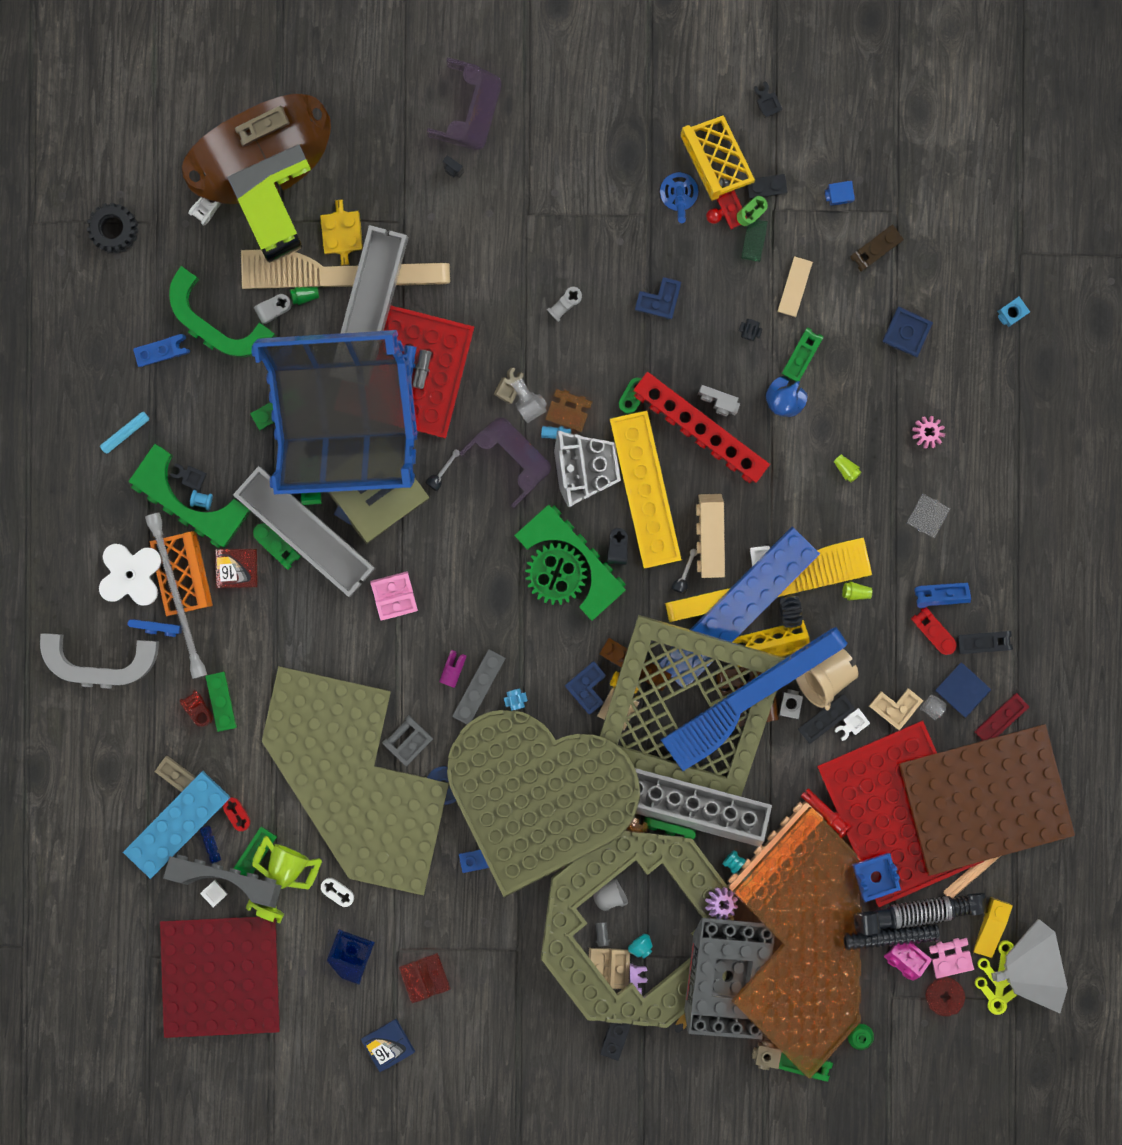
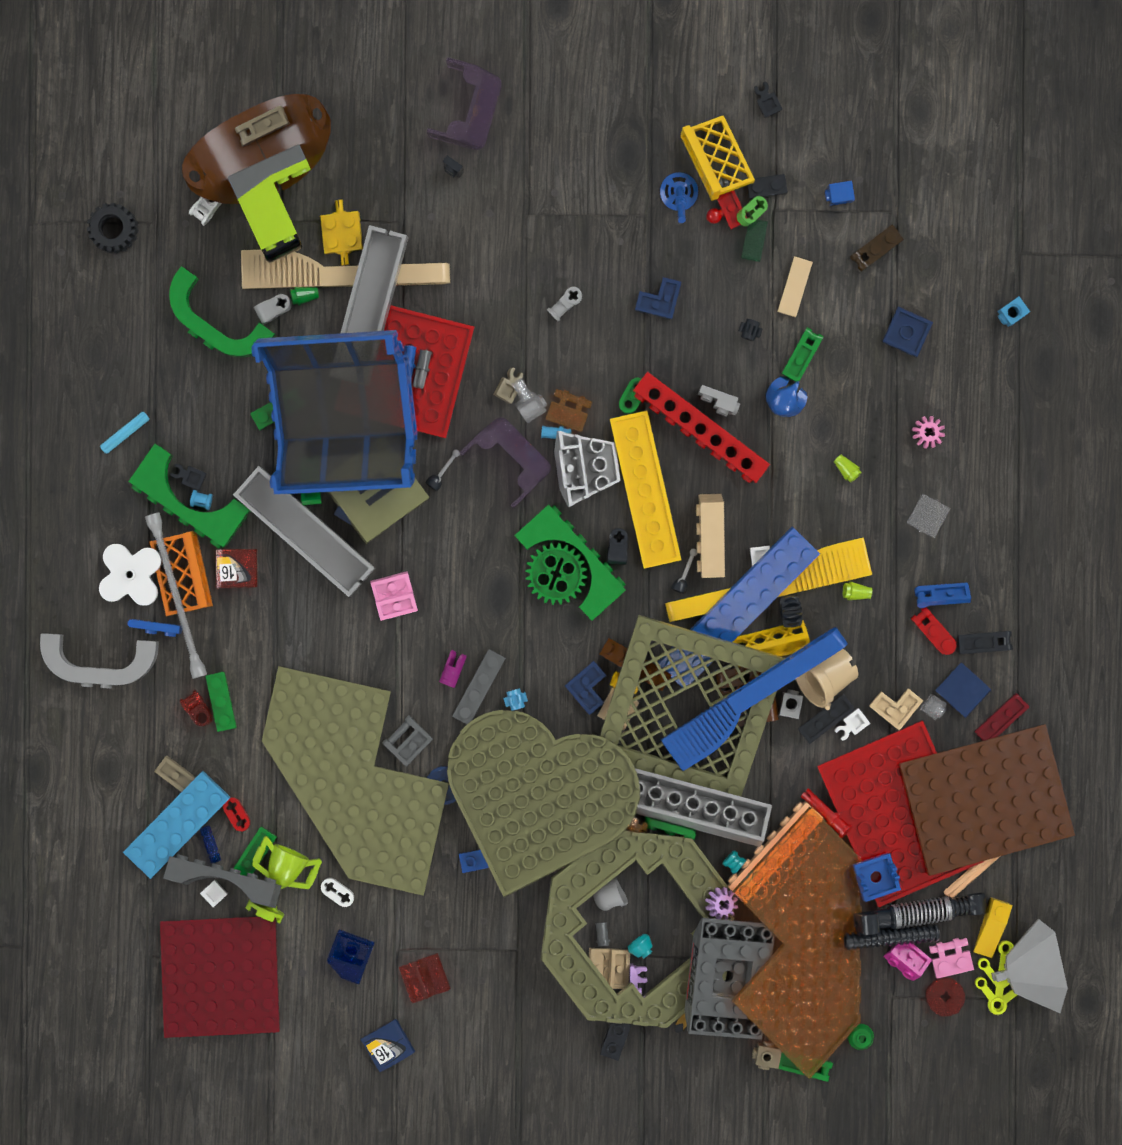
(160, 350): blue plate -> none
(275, 545): green plate -> none

